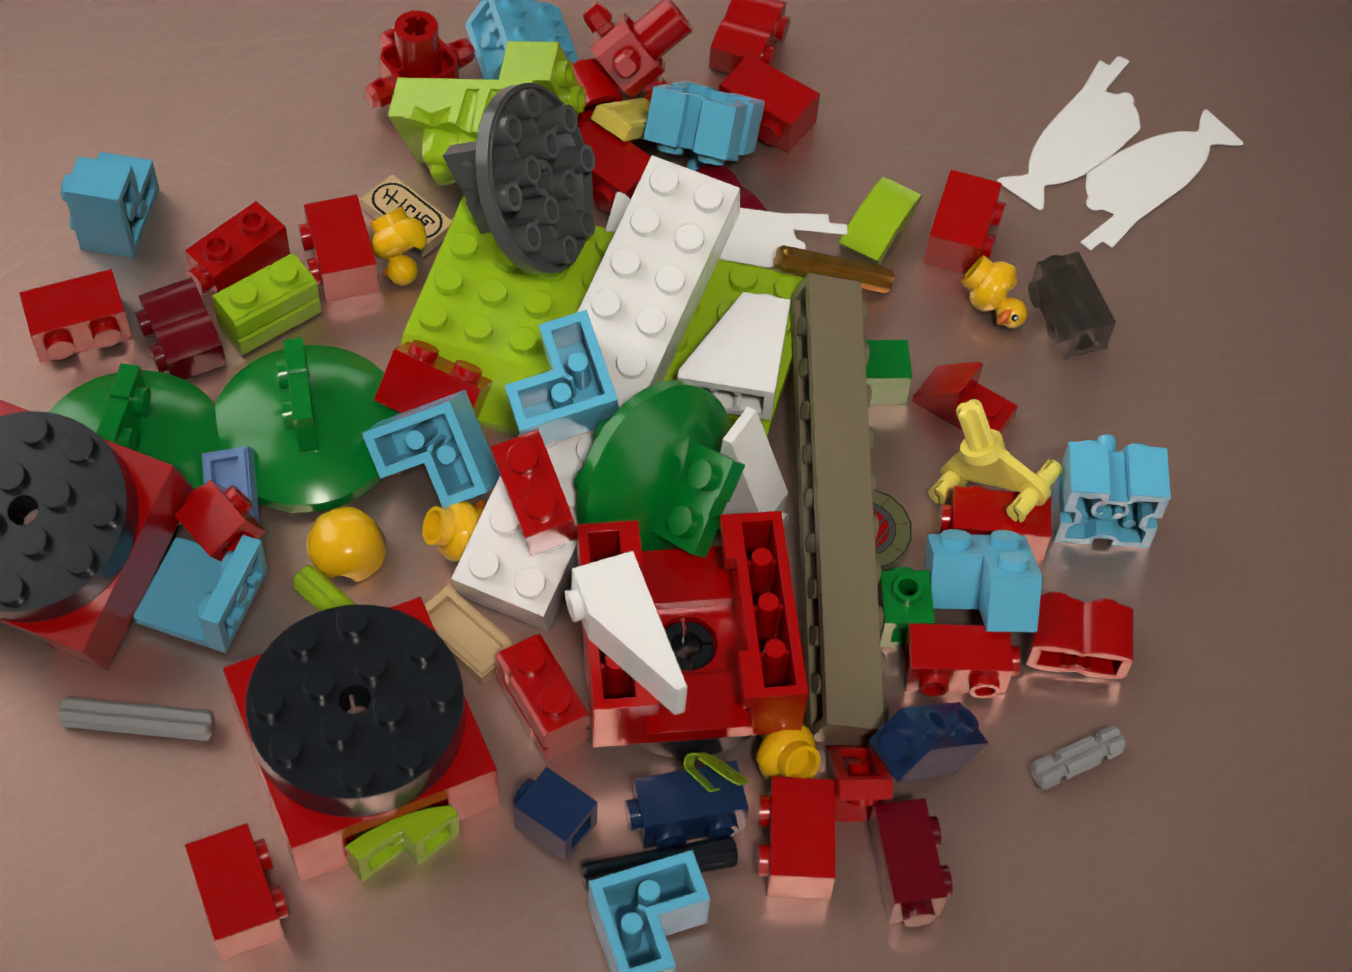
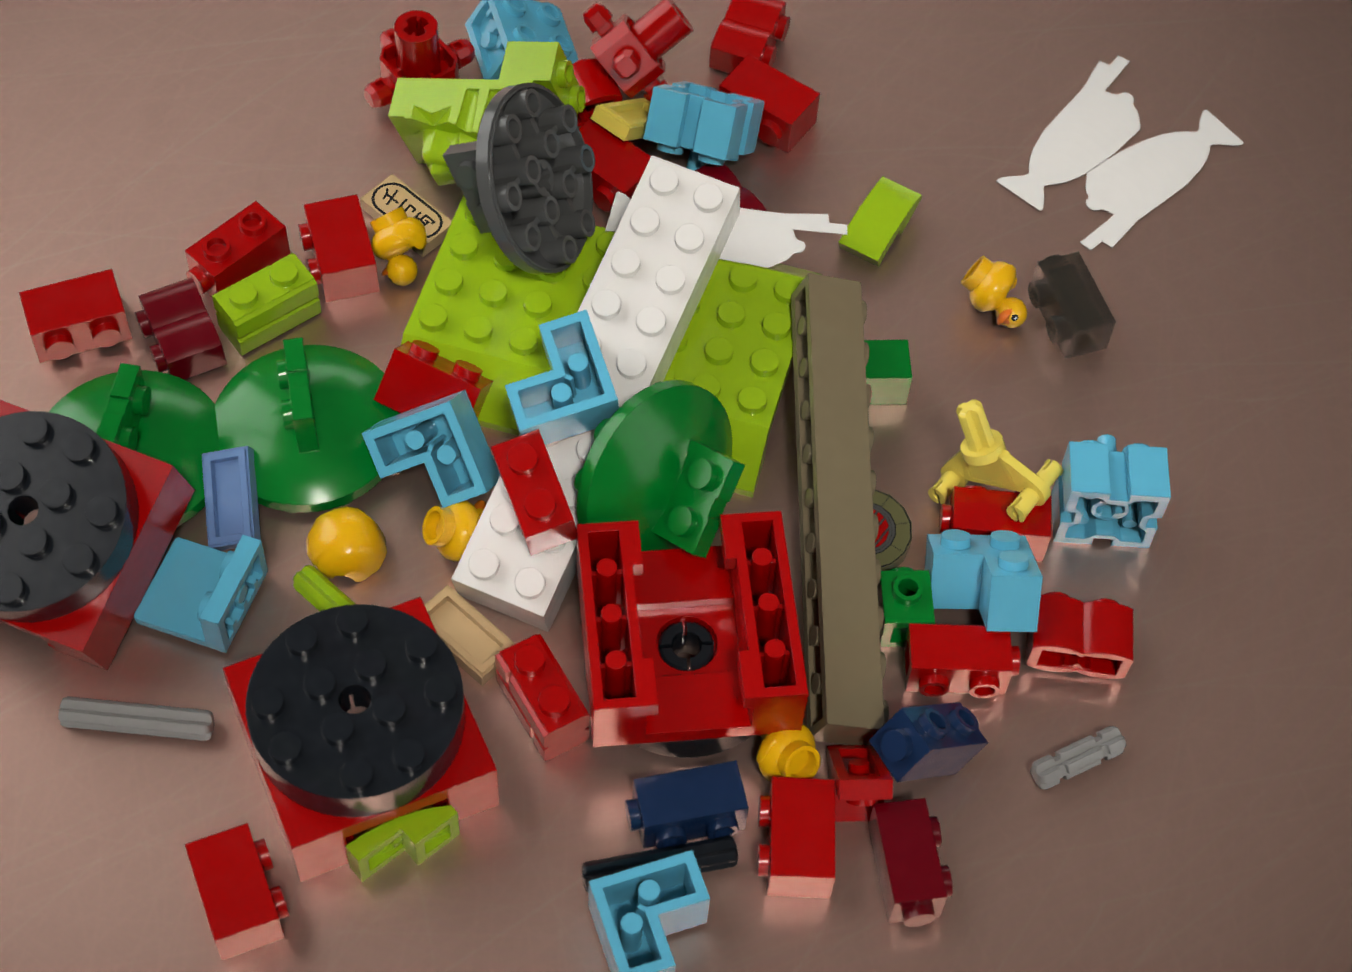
(110, 201): medium azure brick -> none
(218, 518): red brick -> none
(554, 813): dark blue brick -> none
(626, 626): white slope -> none
(717, 765): lime piece -> none
(742, 355): white slope -> none
(761, 482): white slope -> none
(802, 262): pearl gold axle -> none
(959, 384): red slope -> none
(963, 222): red brick -> none

